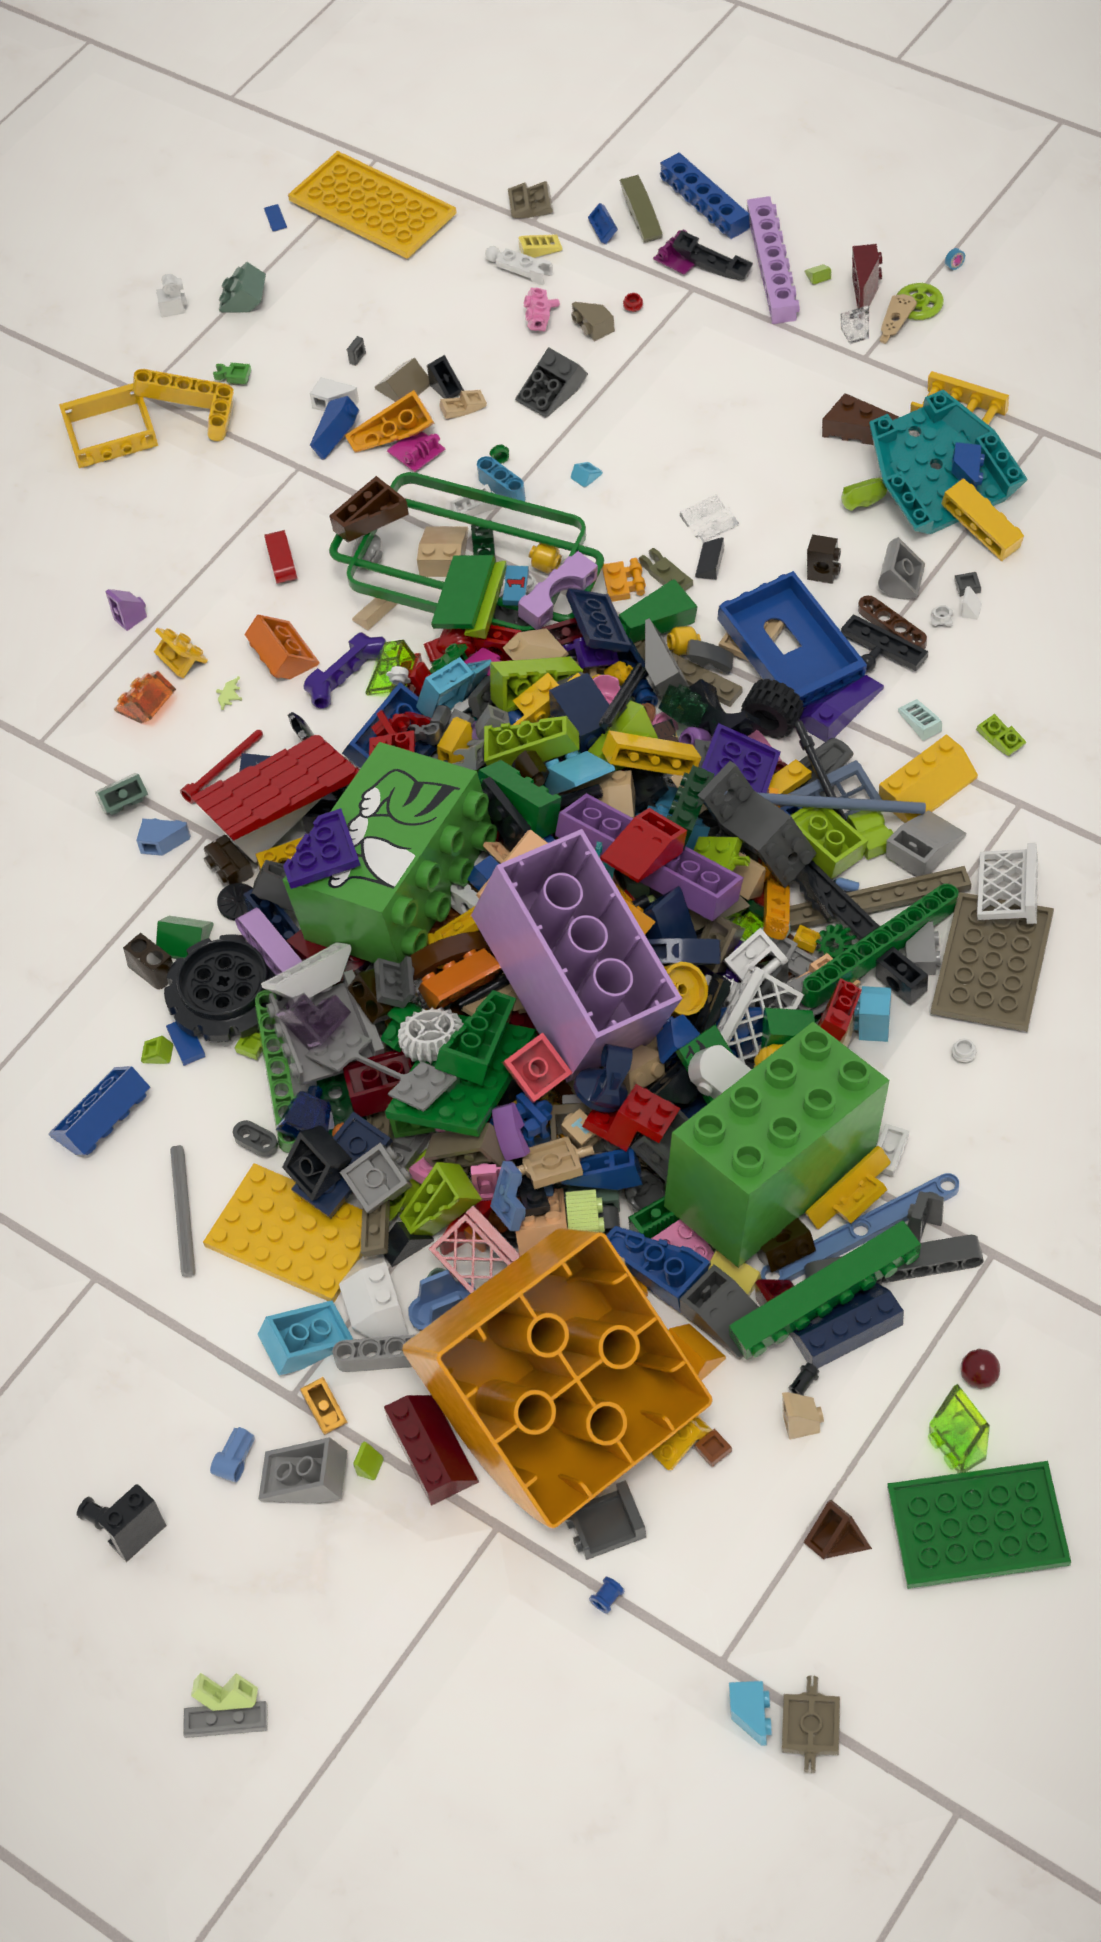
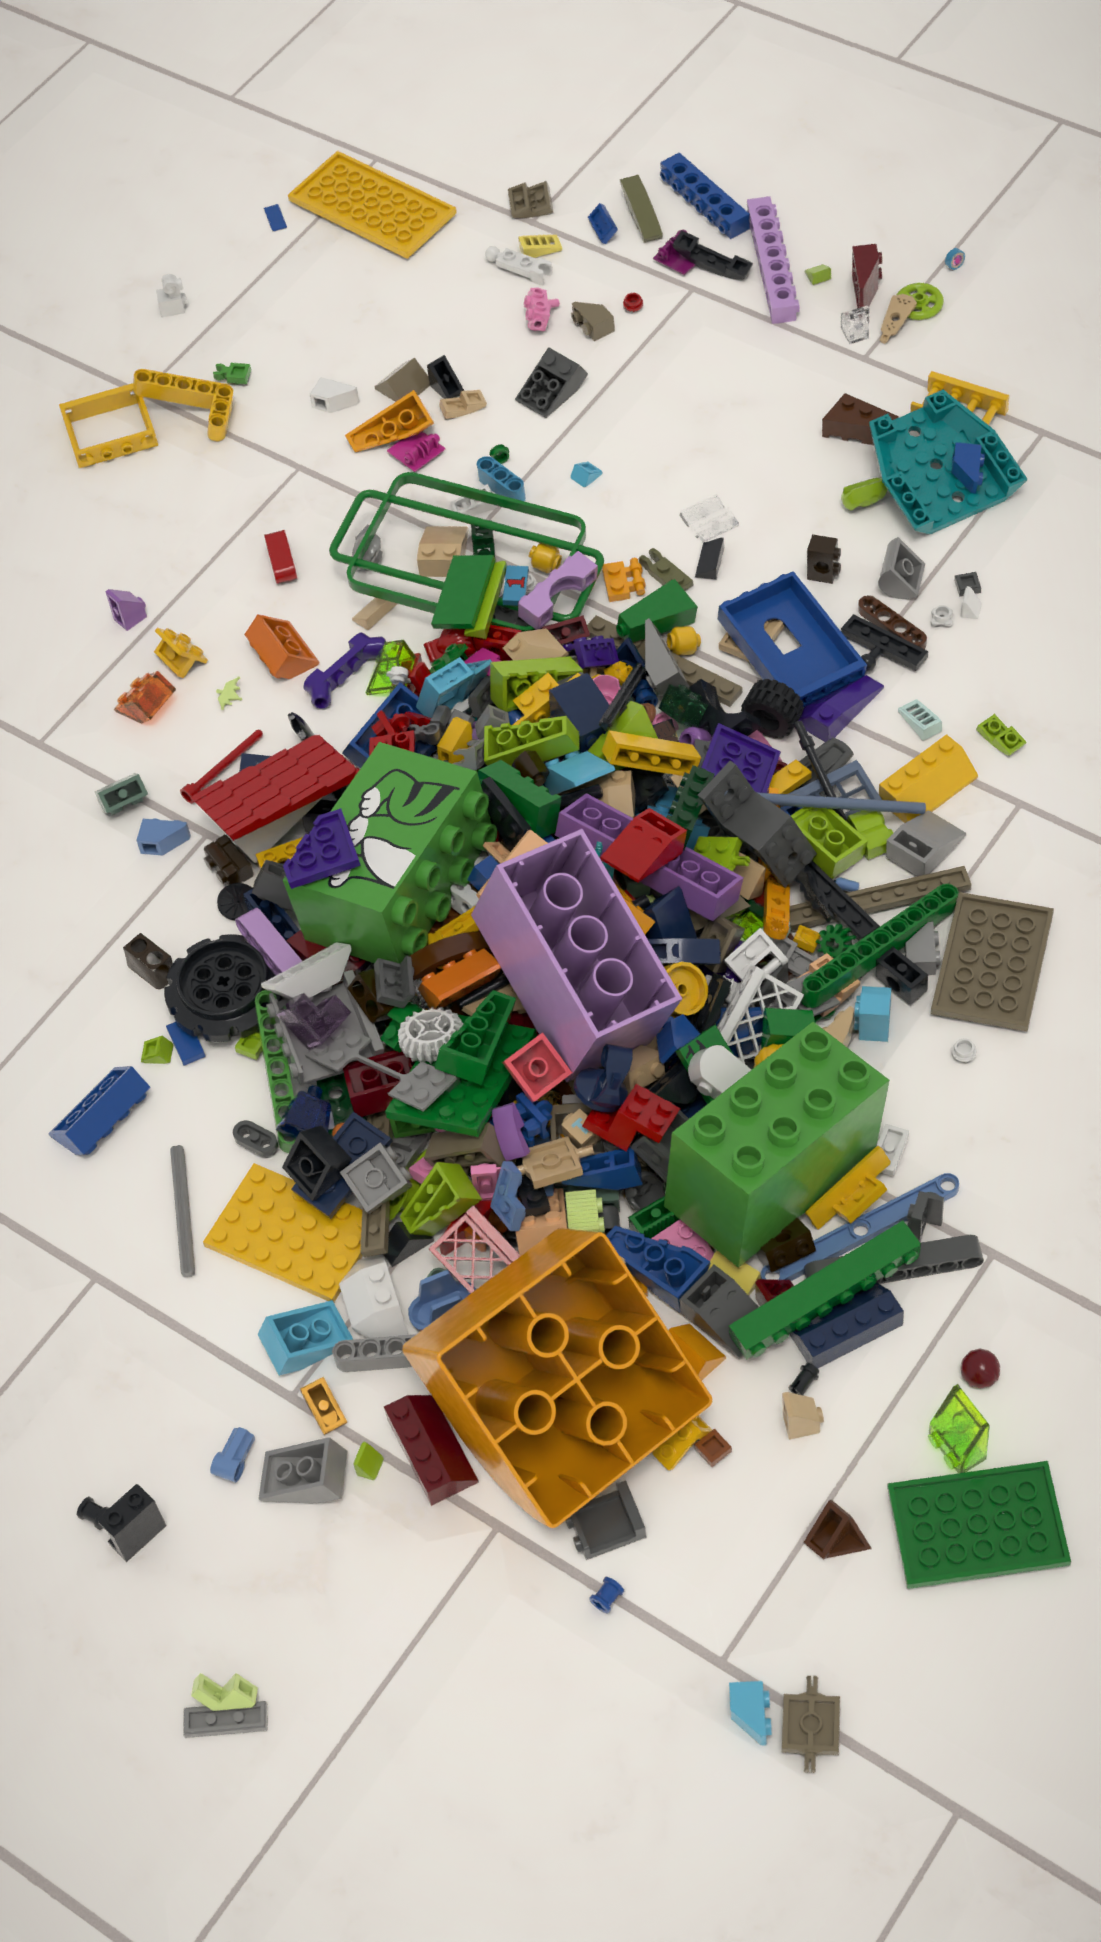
(180, 933): green slope -> none
(242, 290): sand green slope -> none
(334, 424): blue slope -> none
(356, 351): dark grey tile -> none
(368, 510): reddish brown wedge -> none
(598, 620): dark blue plate -> none
(705, 653): dark grey slope -> none
(840, 1009): red slope -> none
(982, 519): yellow brick -> none
(1028, 889): white fence -> none

